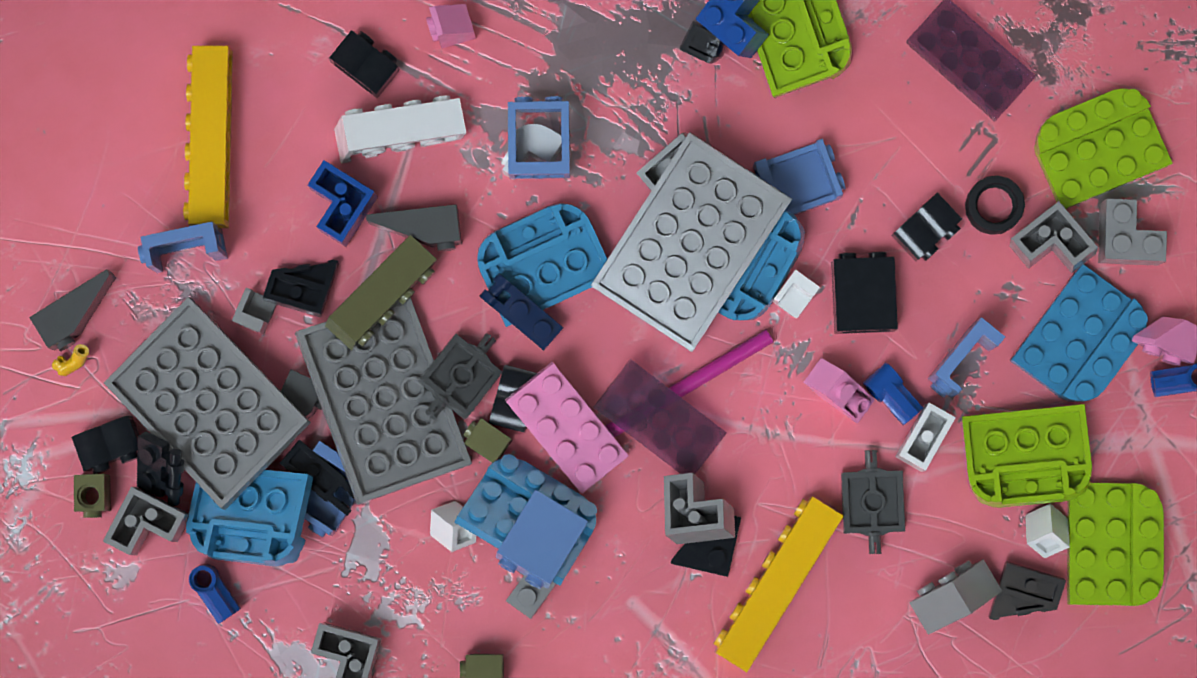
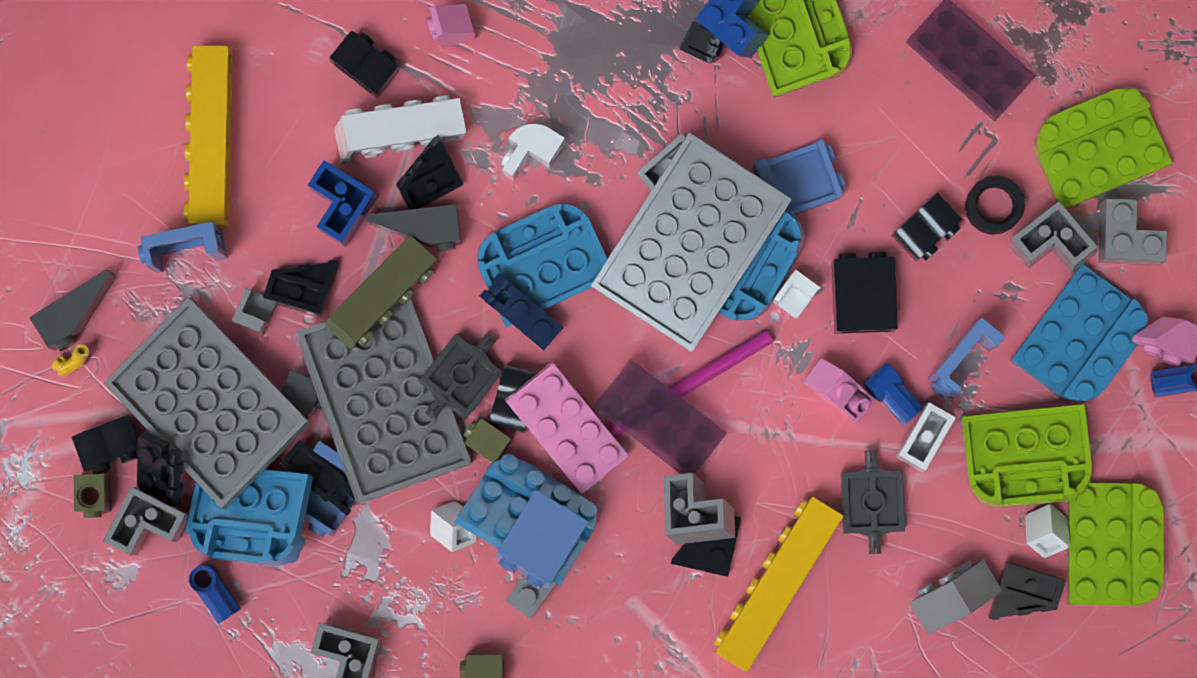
(429, 176): none -> black wing
(538, 170): medium blue window -> none

